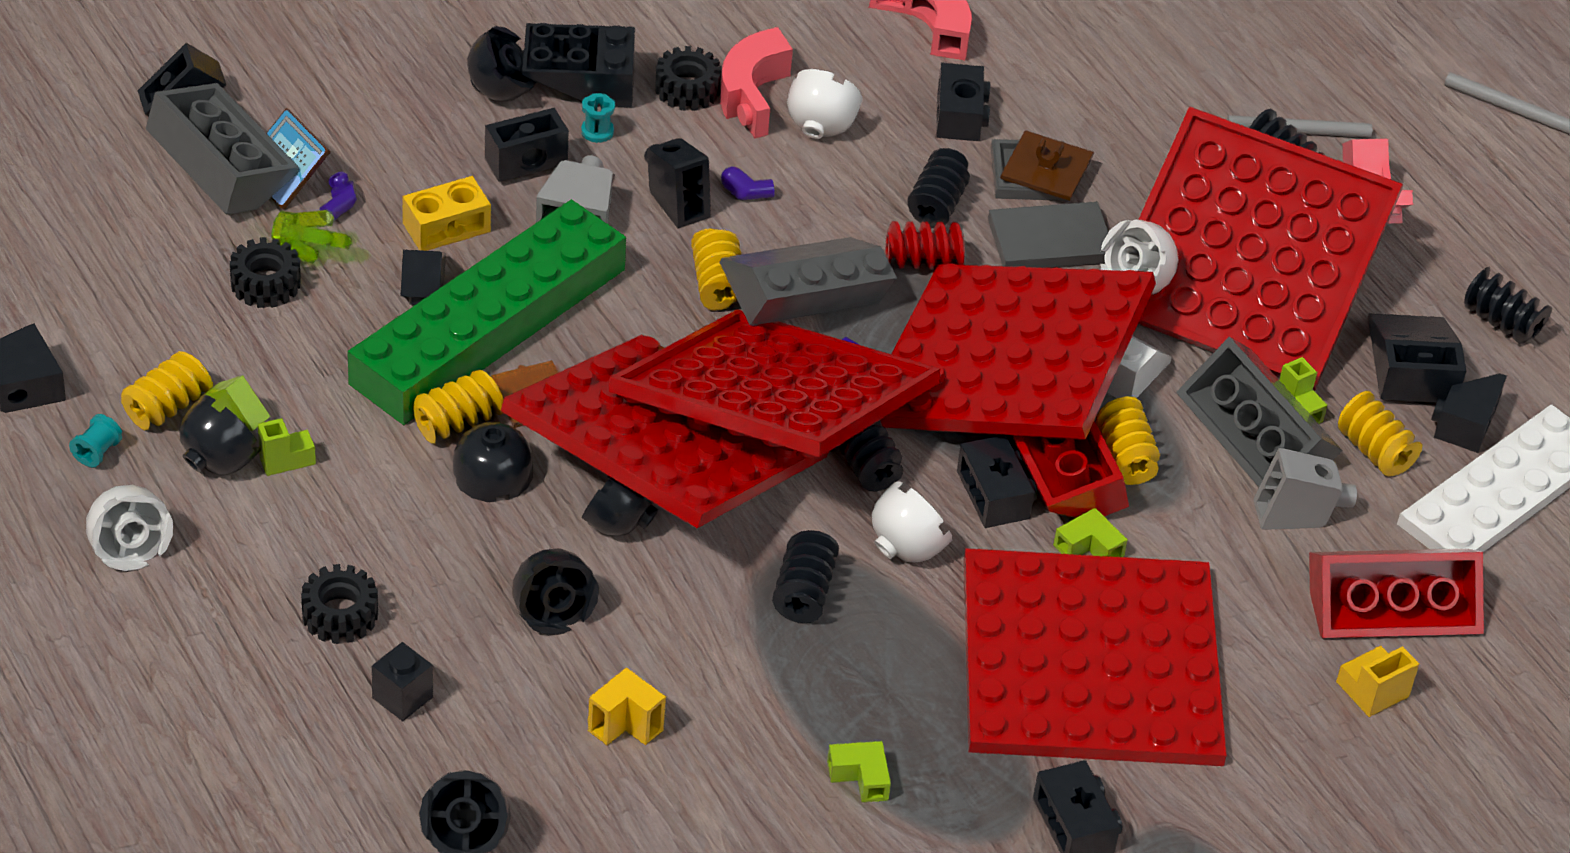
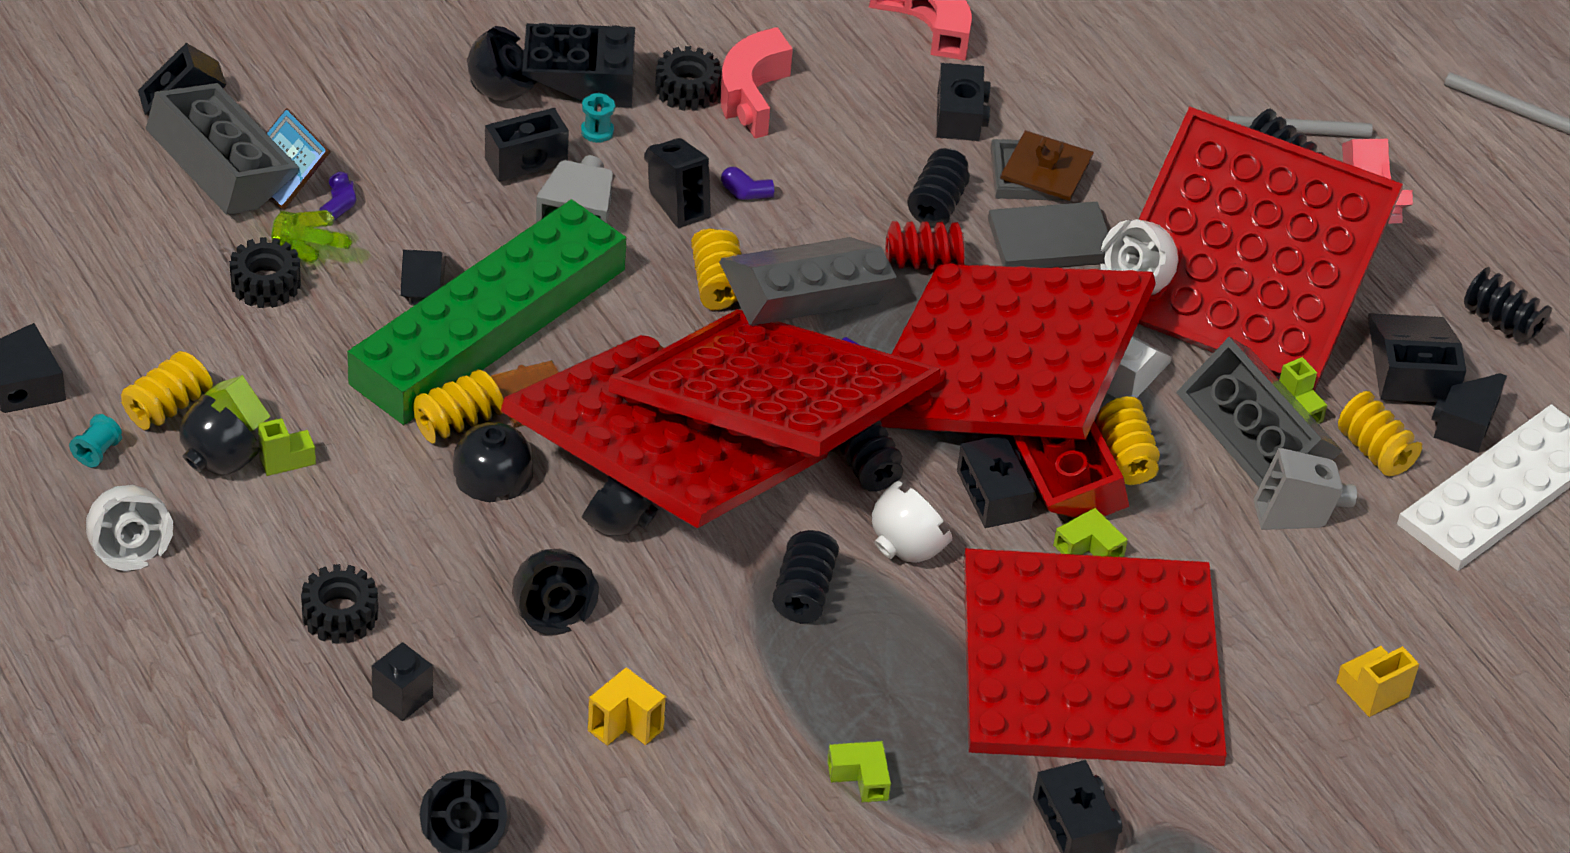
(446, 213): yellow brick -> none
(822, 105): white cylinder -> none
(1397, 592): red slope -> none

